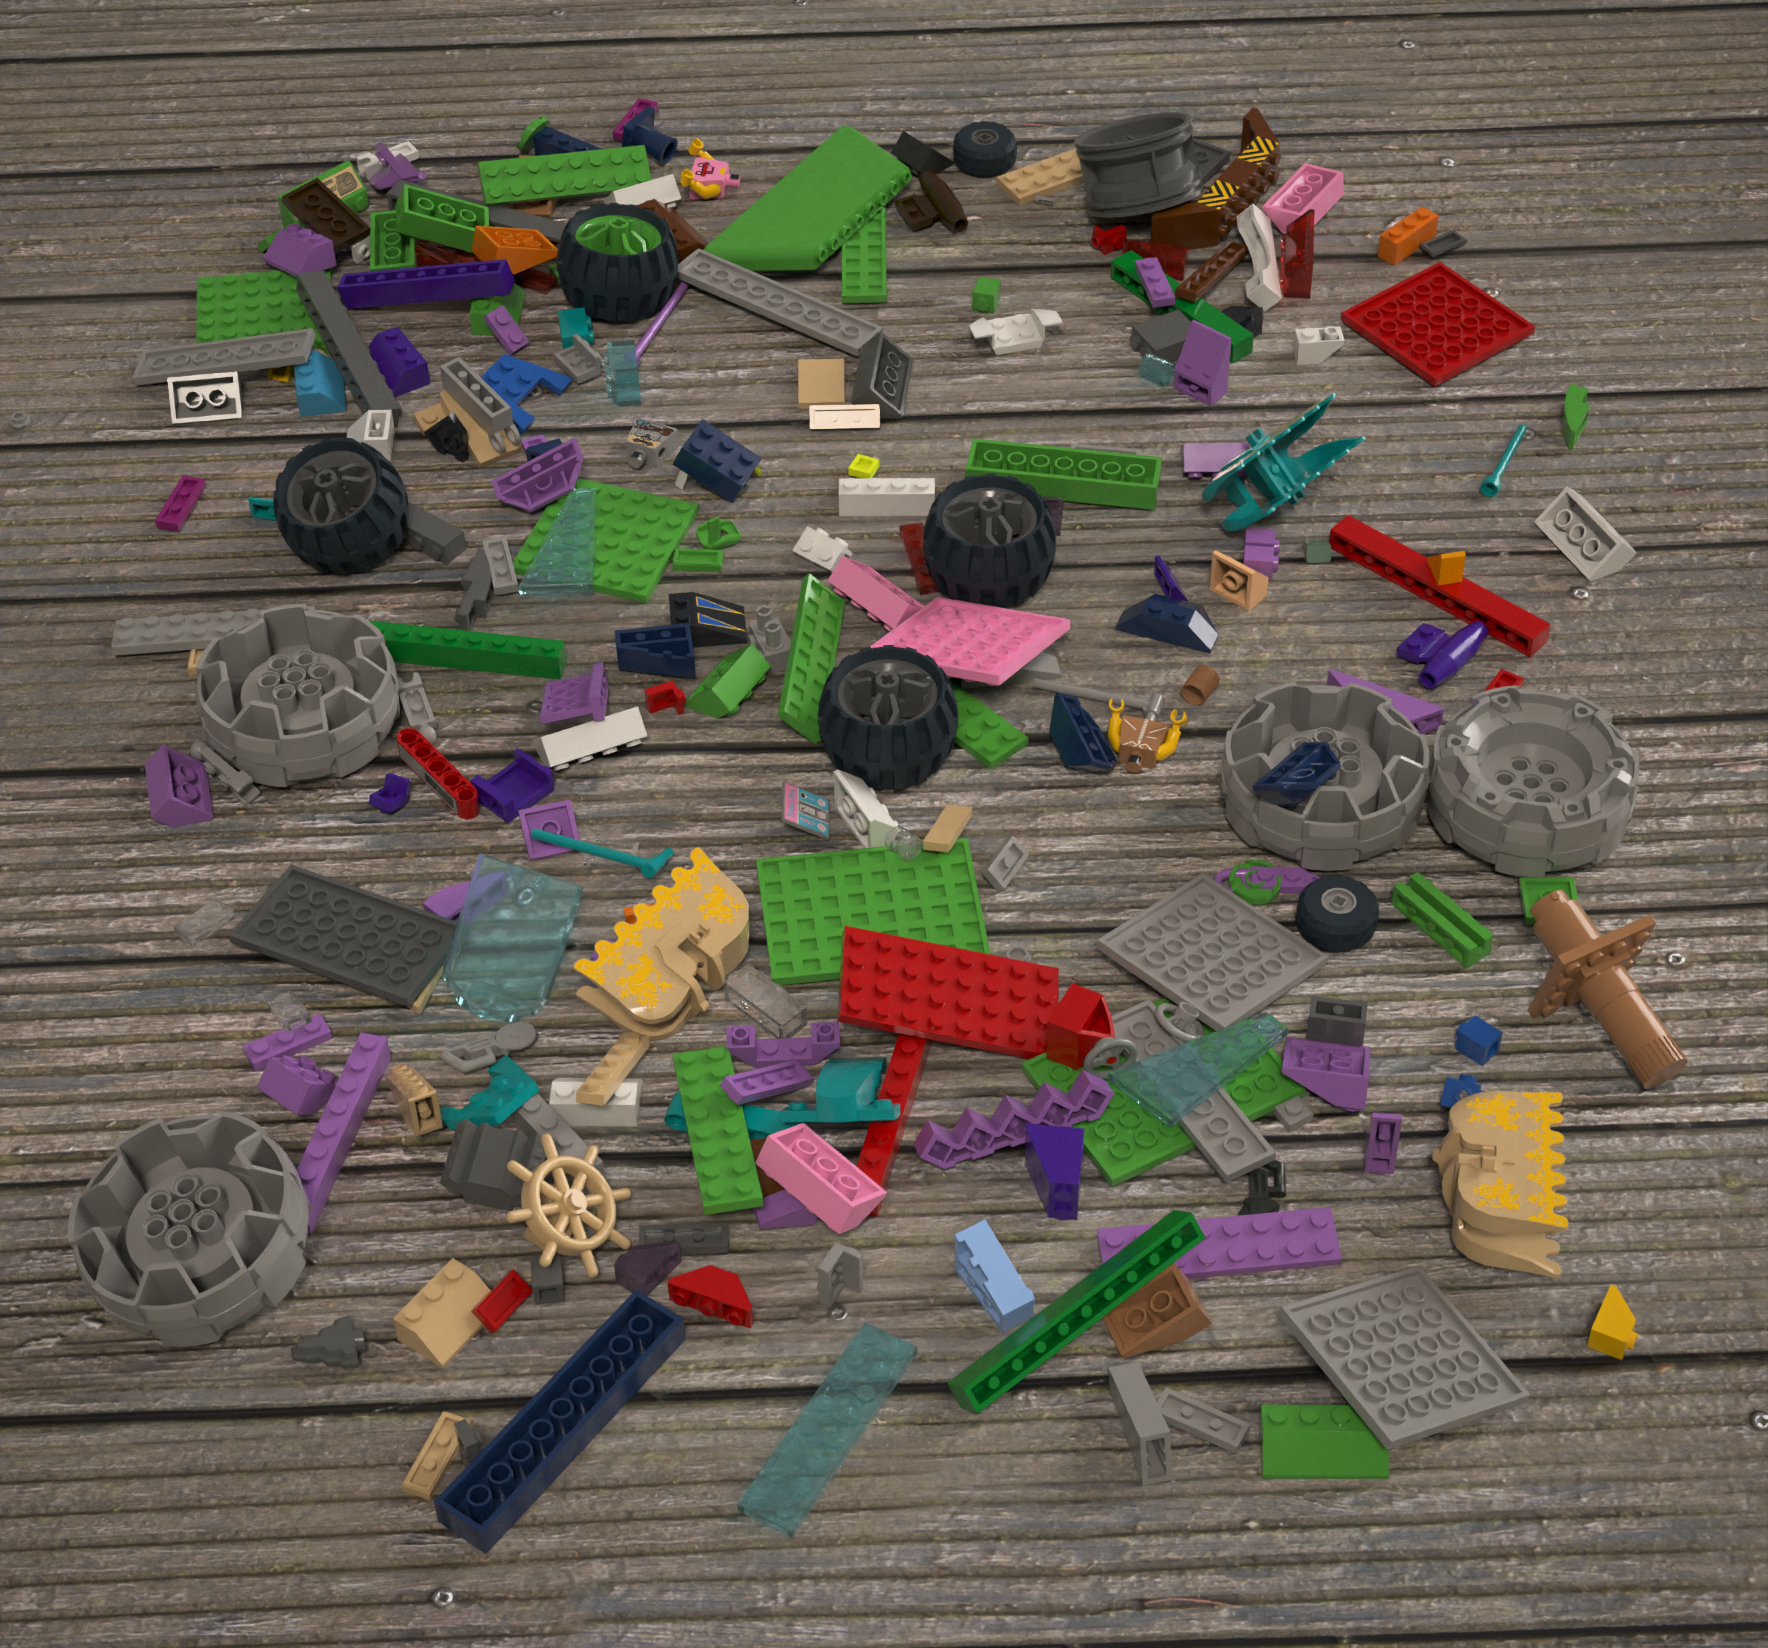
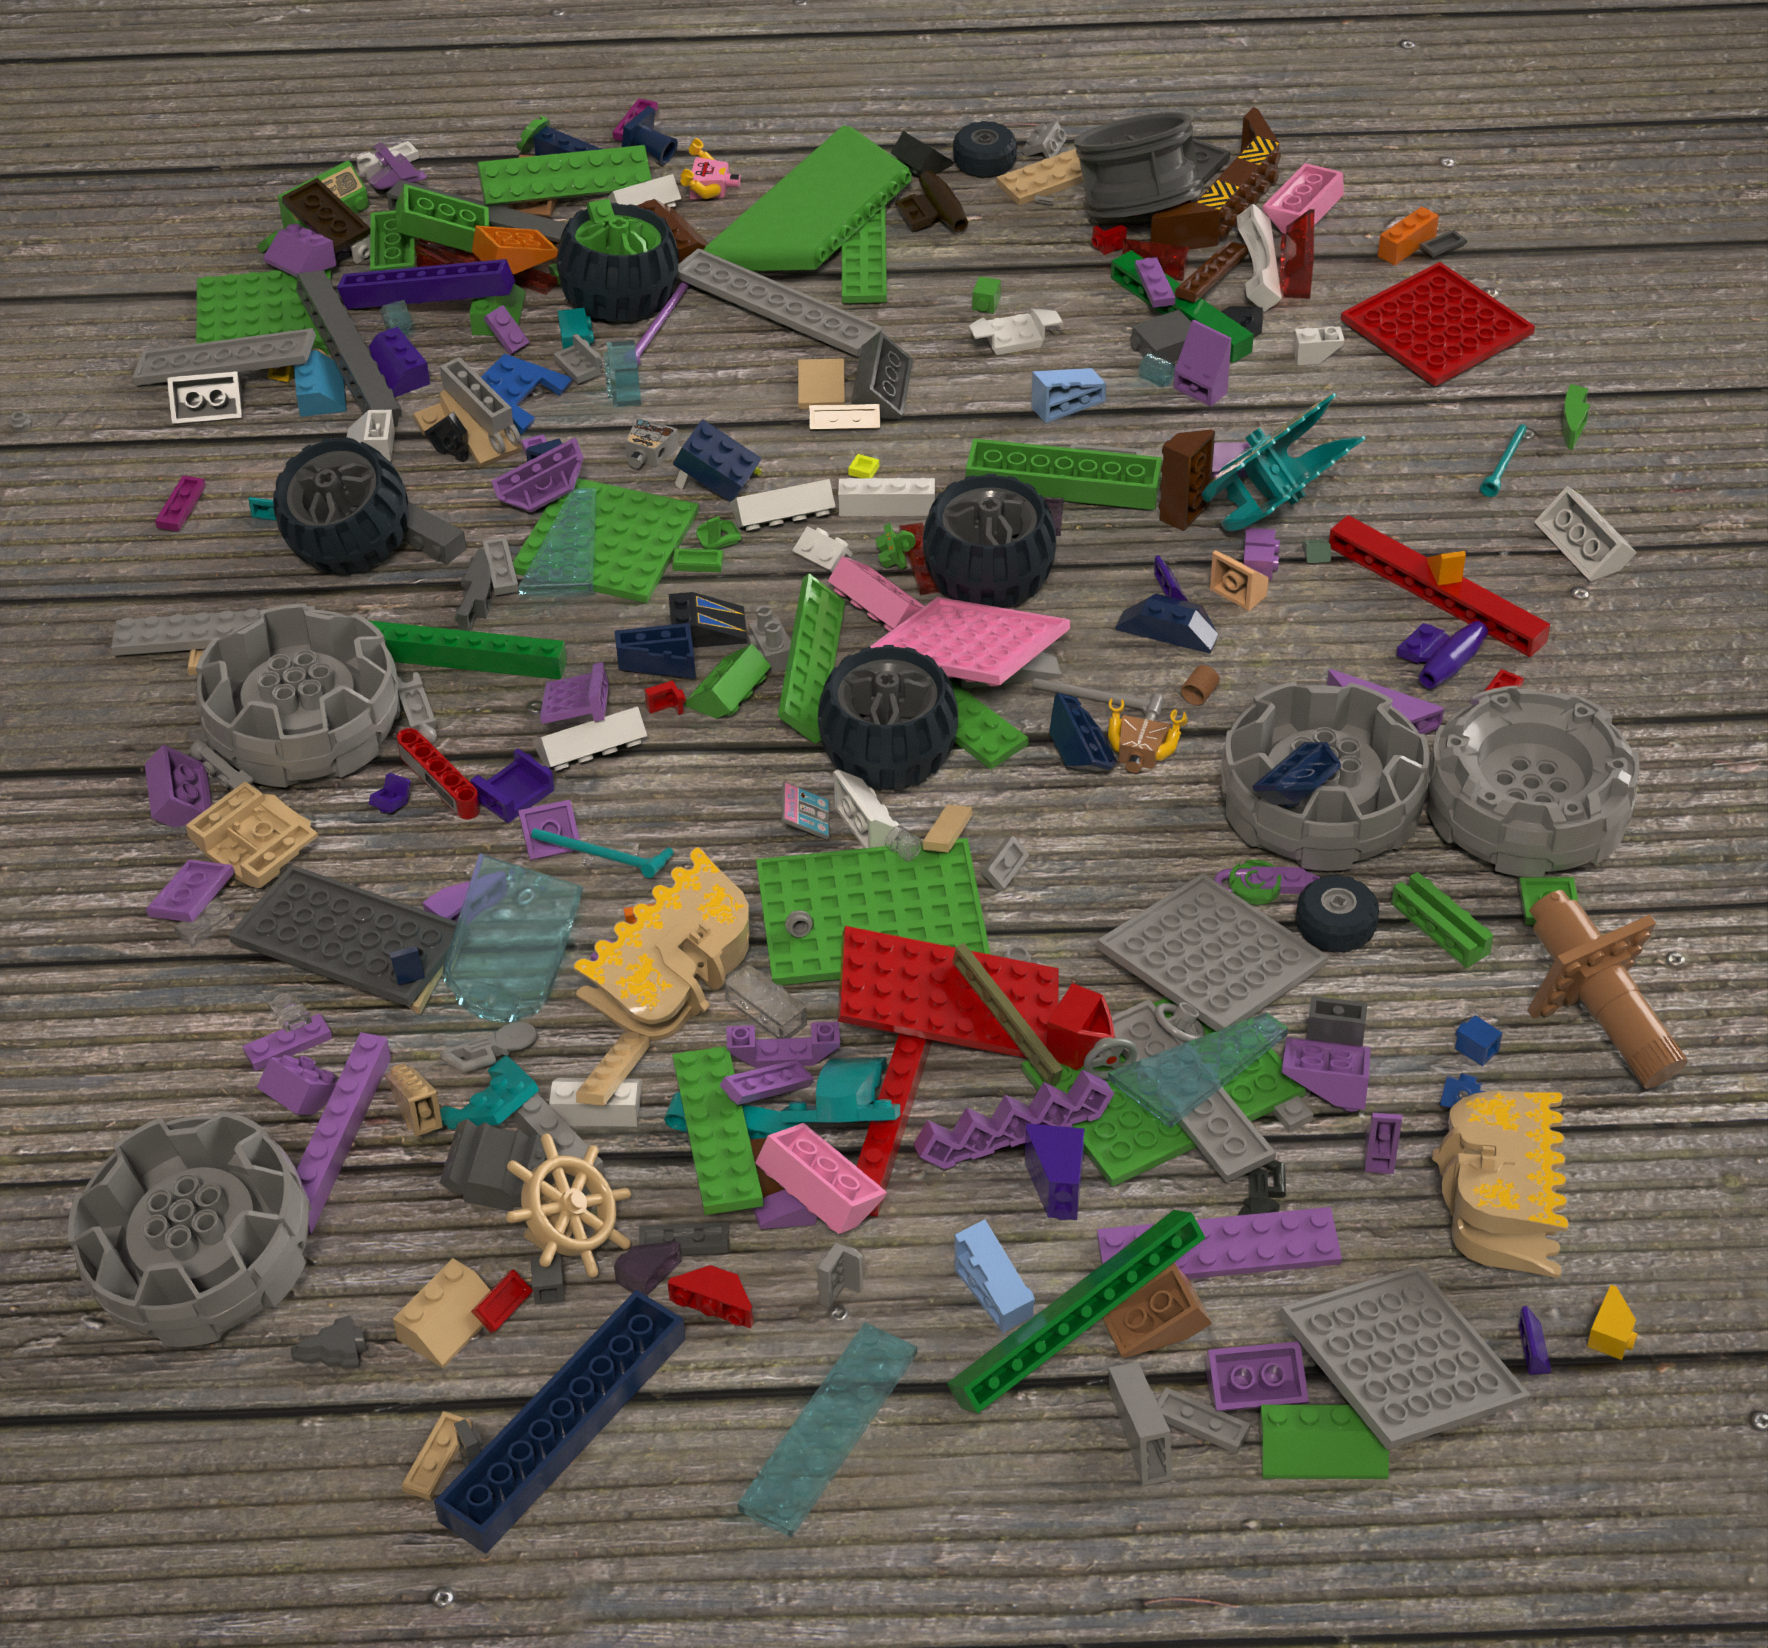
(190, 890): none -> medium lavender tile
(251, 834): none -> tan slope
(396, 315): none -> clear light blue brick
(407, 965): none -> dark blue slope
(600, 211): none -> bright green plate
(783, 503): none -> white slope
(798, 923): none -> light grey plate
(894, 547): none -> bright green hips
(1007, 1015): none -> olive tile
(1046, 139): none -> light grey bracket
(1065, 392): none -> light blue wedge
(1184, 477): none -> reddish brown slope
(1256, 1376): none -> medium lavender slope
(1533, 1343): none -> dark purple slope

